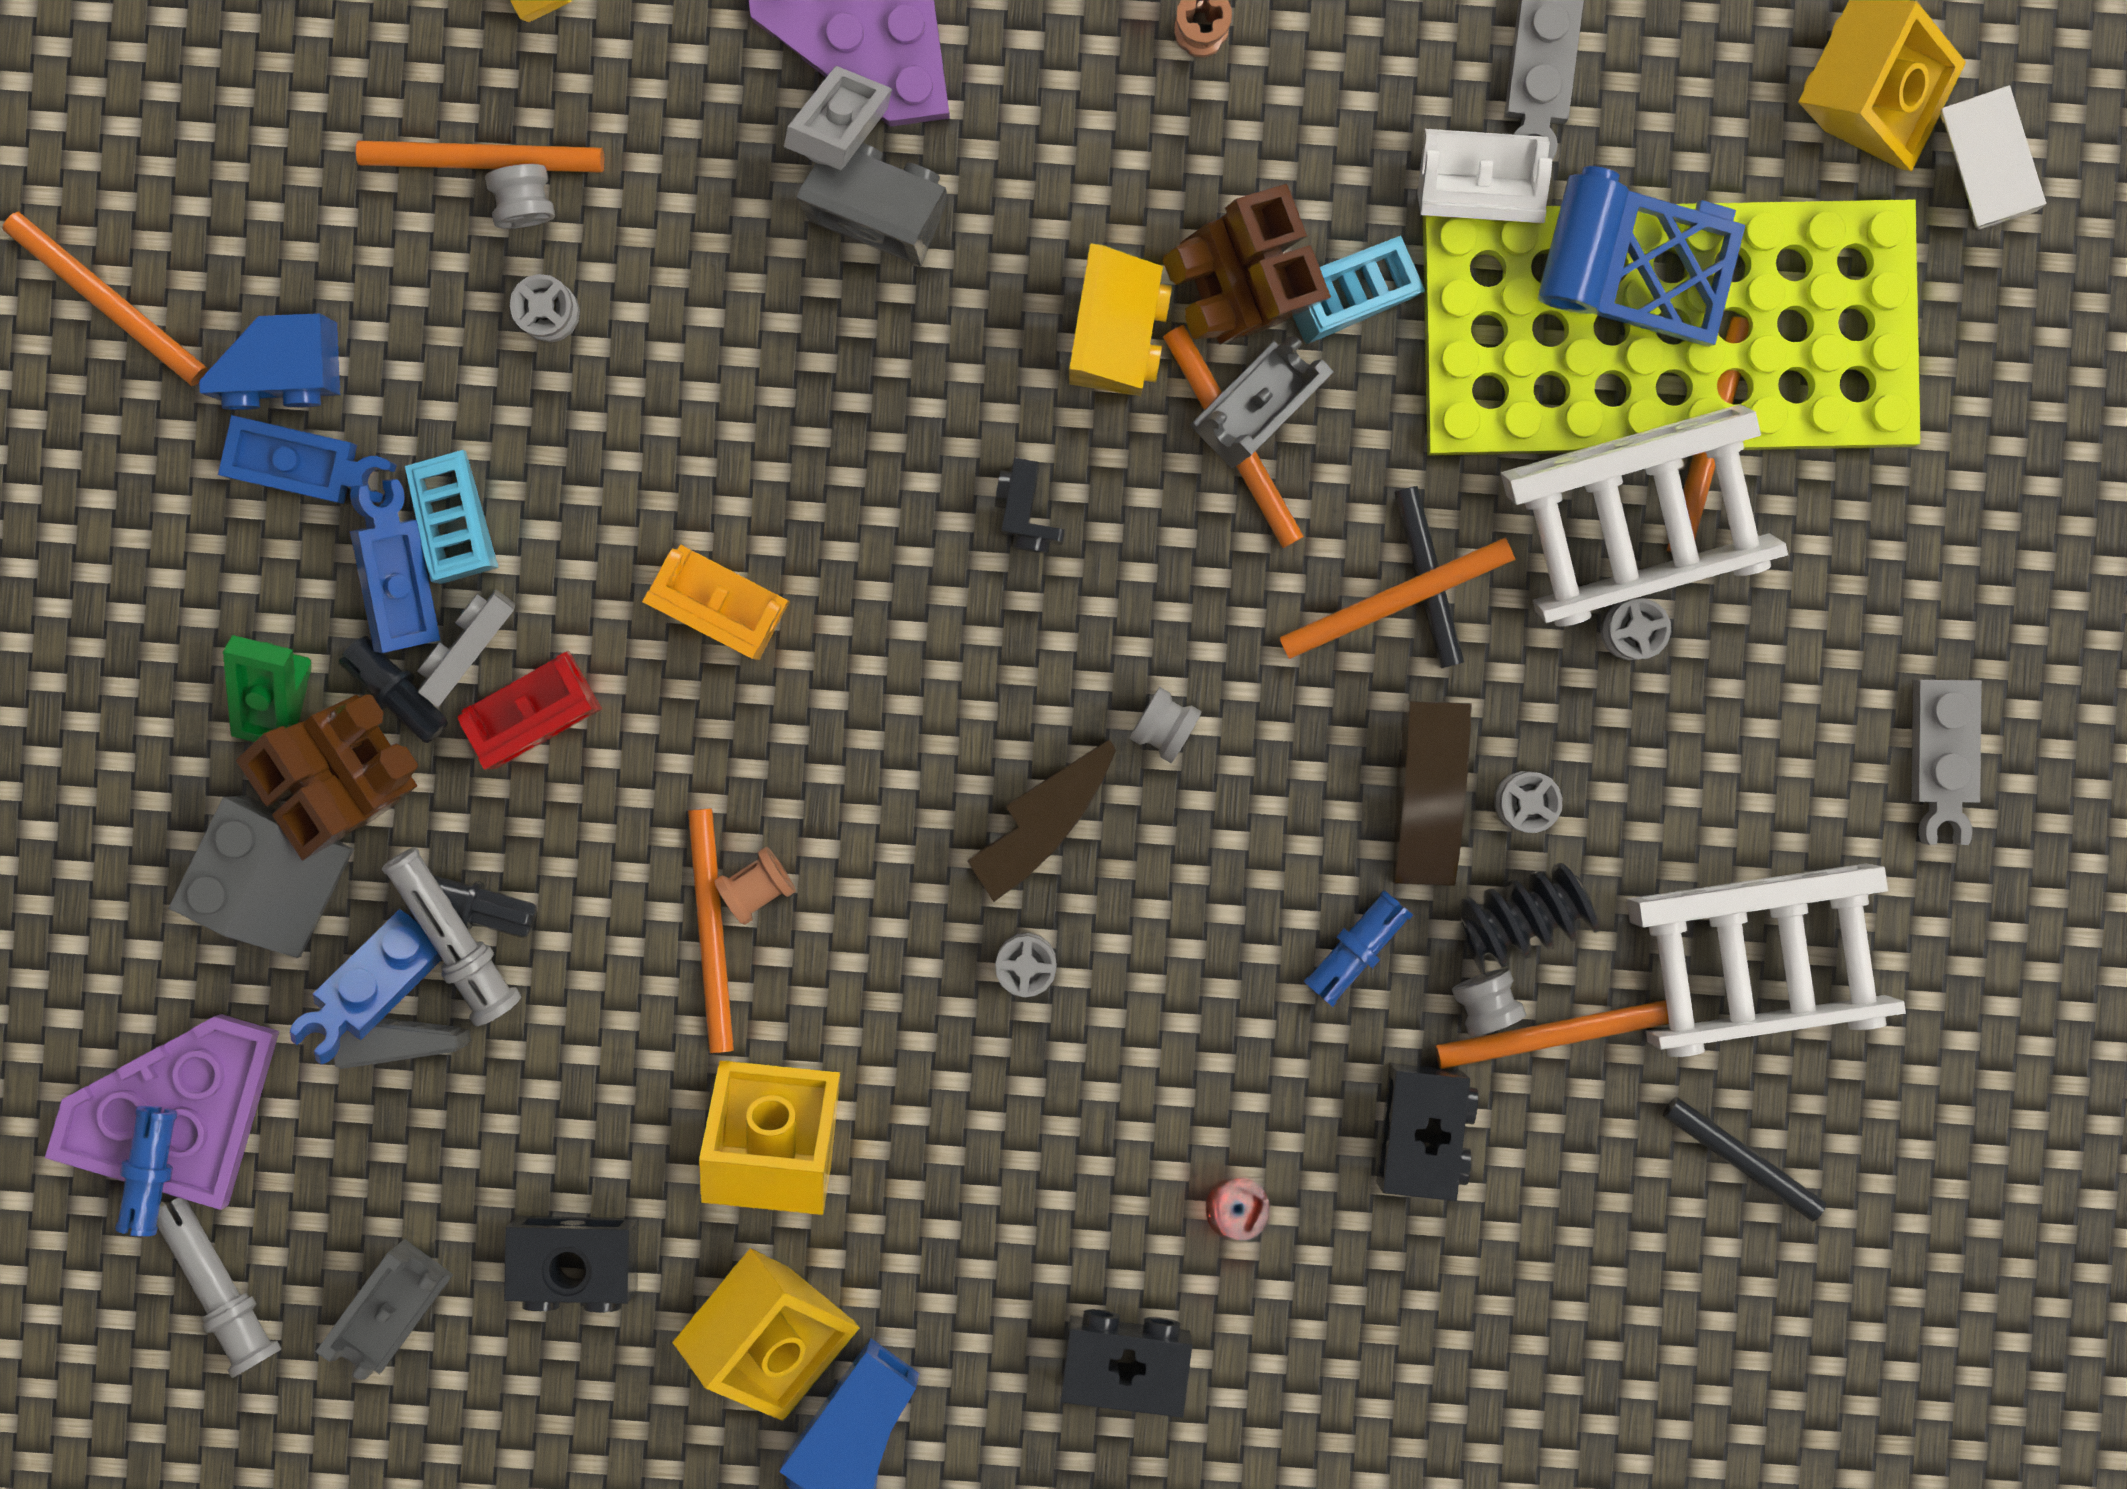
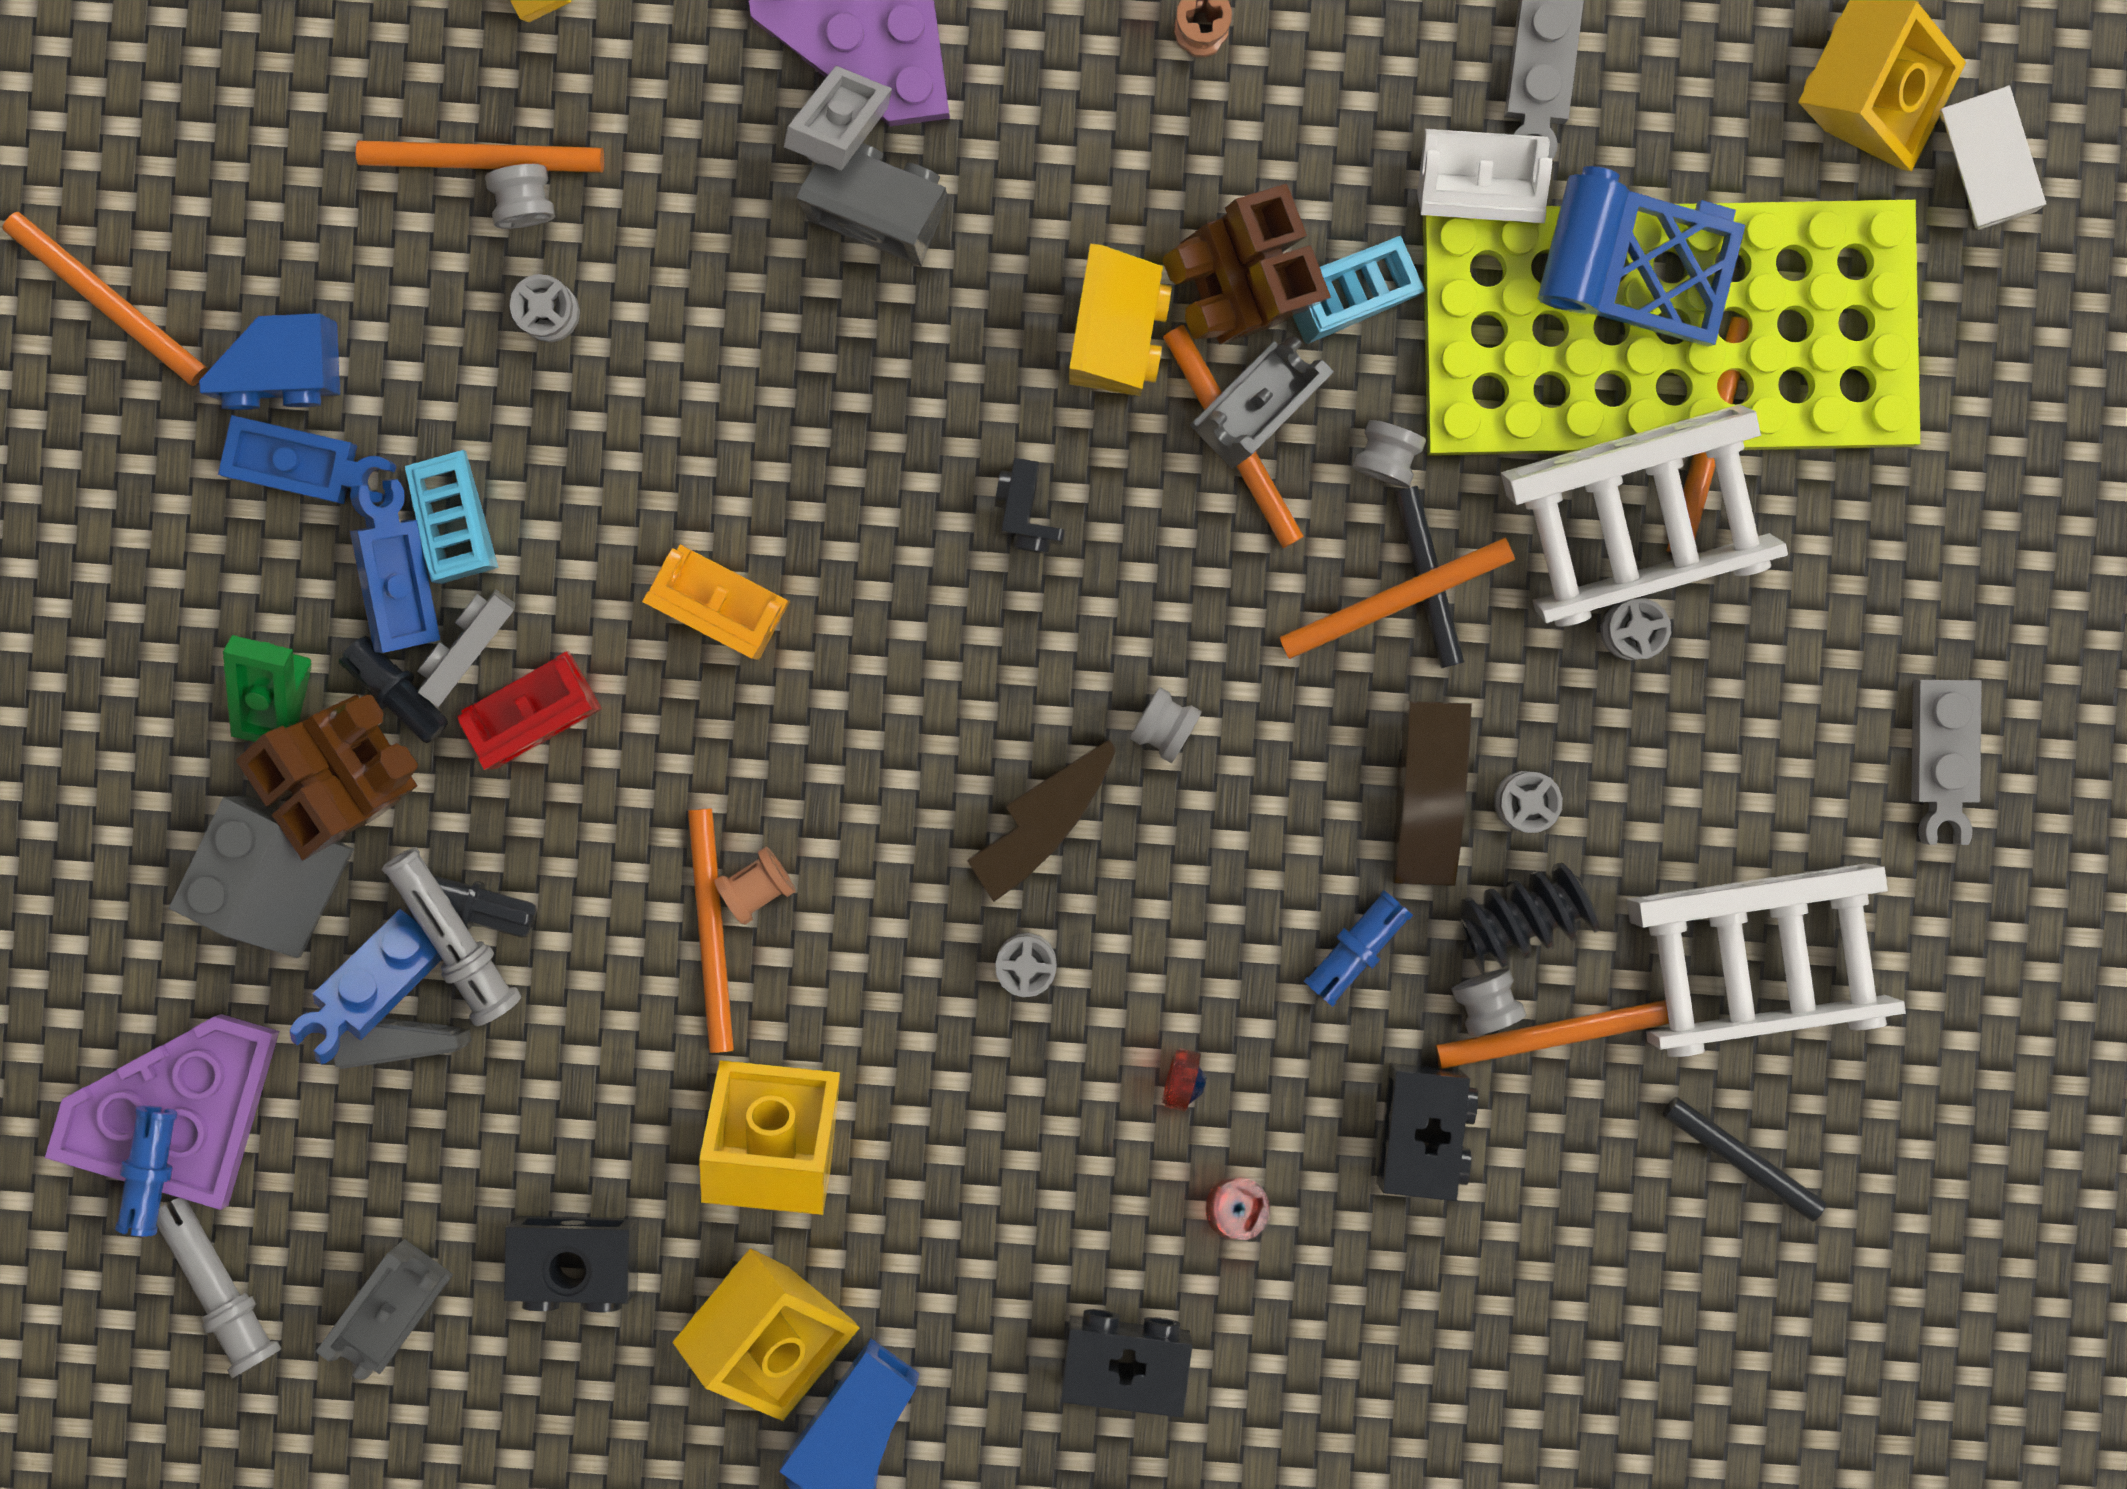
(1184, 1080): none -> clear red tile
(1389, 453): none -> light grey wheel

